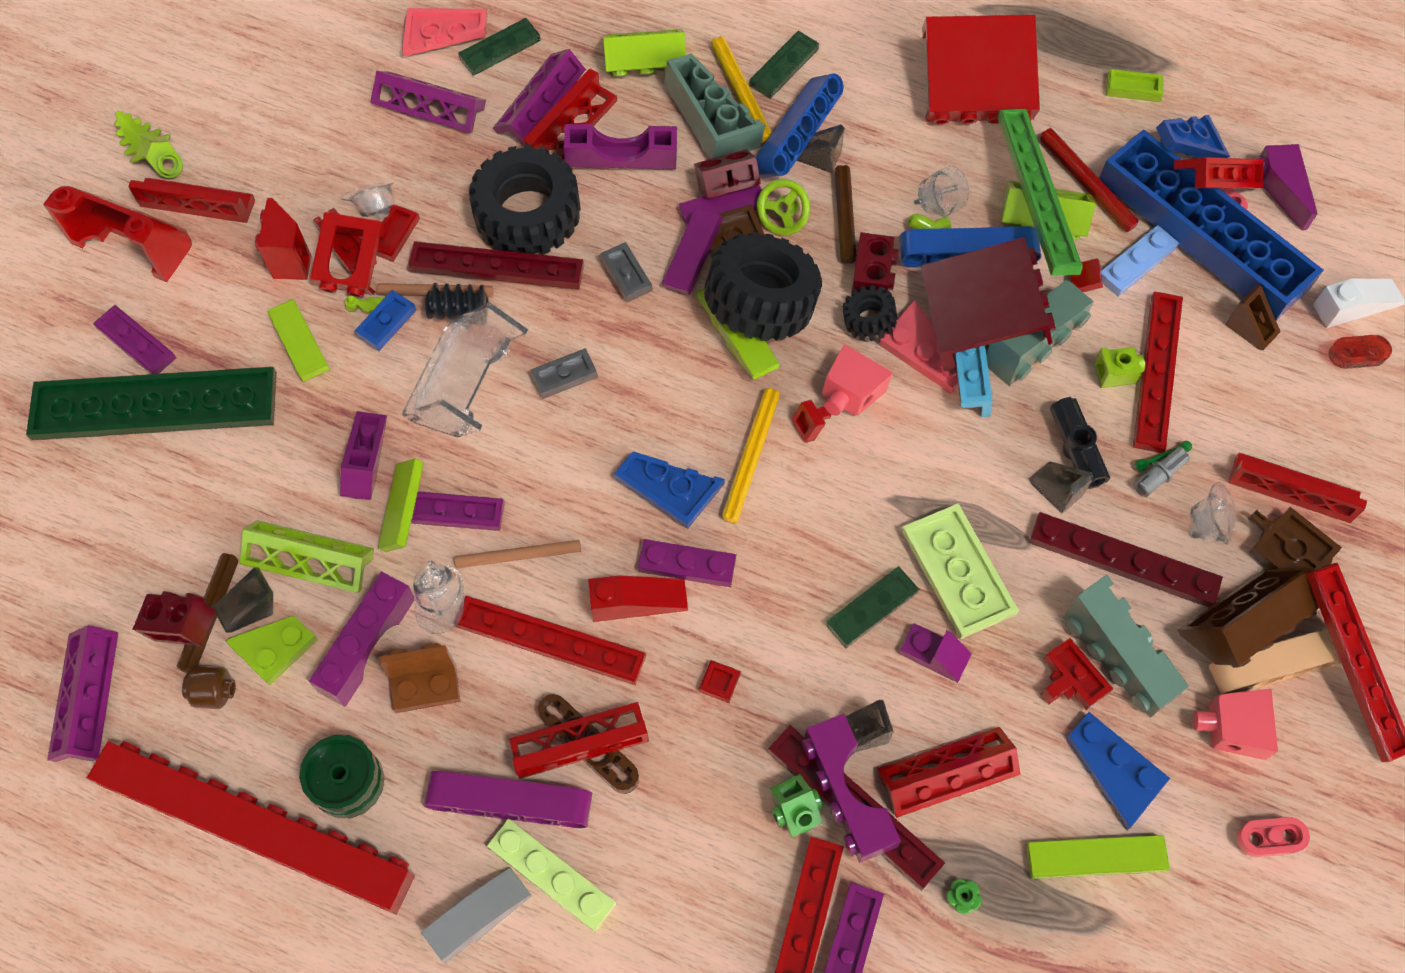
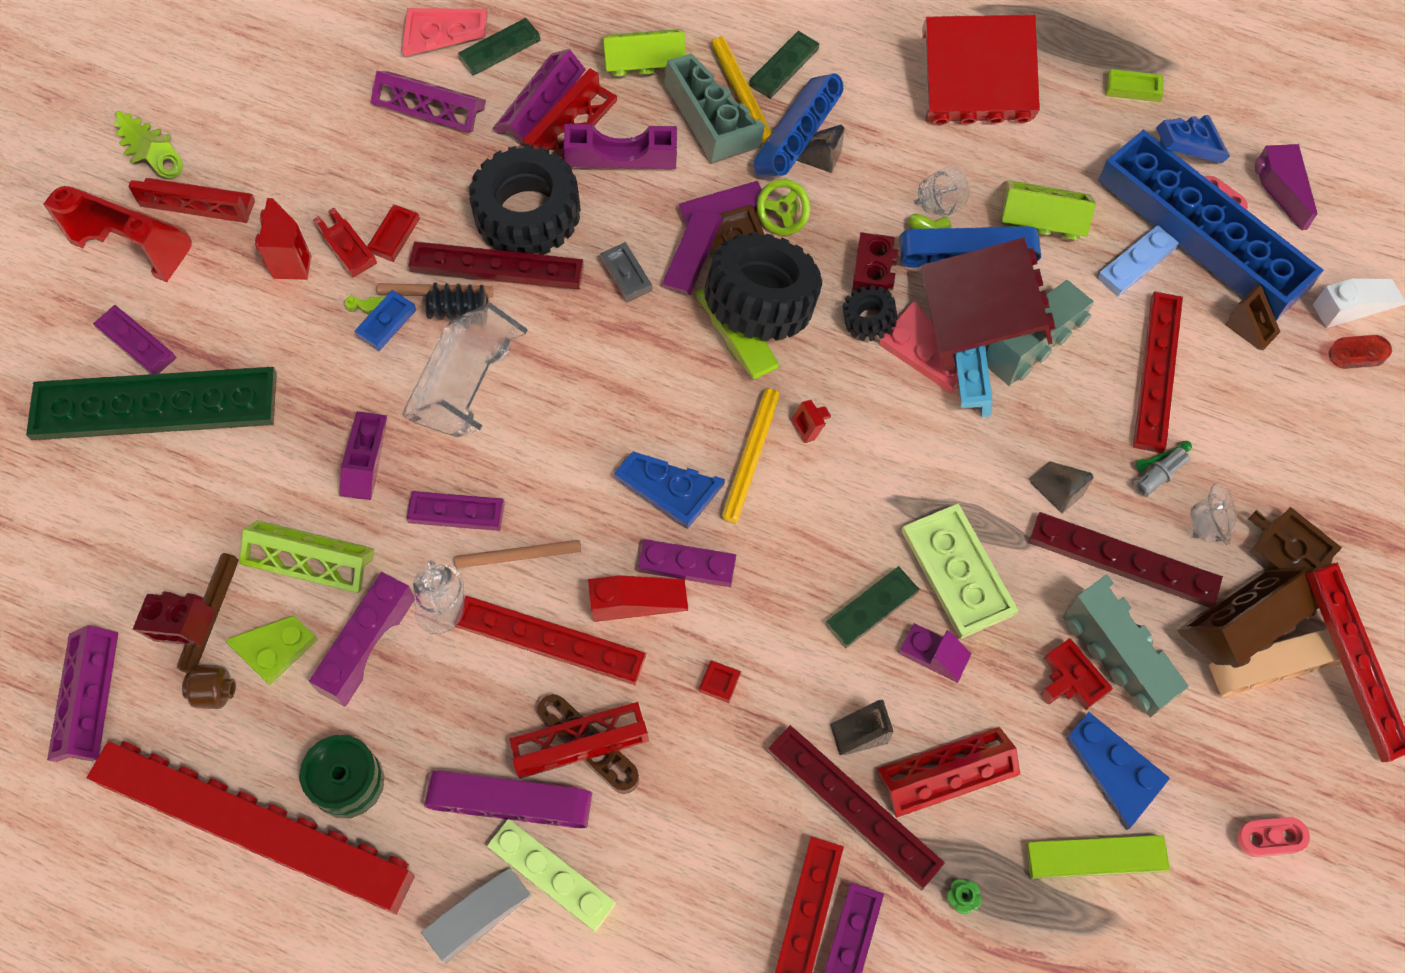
(246, 602): clear smoke slope -> none
(298, 340): lime tile -> none
(359, 282): red panel -> none
(371, 200): clear piece -> none
(400, 505): lime tile -> none
(421, 677): dark orange bracket -> none
(564, 373): flat silver plate -> none
(727, 173): dark red brick -> none
(796, 805): bright green brick -> none
(845, 214): reddish brown axle -> none
(854, 382): coral torso -> none
(867, 828): magenta arch -> none
(1039, 193): bright green tile -> none
(1074, 427): black piece -> none
(1089, 180): red axle -> none
(1090, 276): red tile -> none
(1118, 367): lime brick -> none
(1224, 172): red fence -> none
(1241, 723): coral torso -> none
(1296, 488): red fence -> none

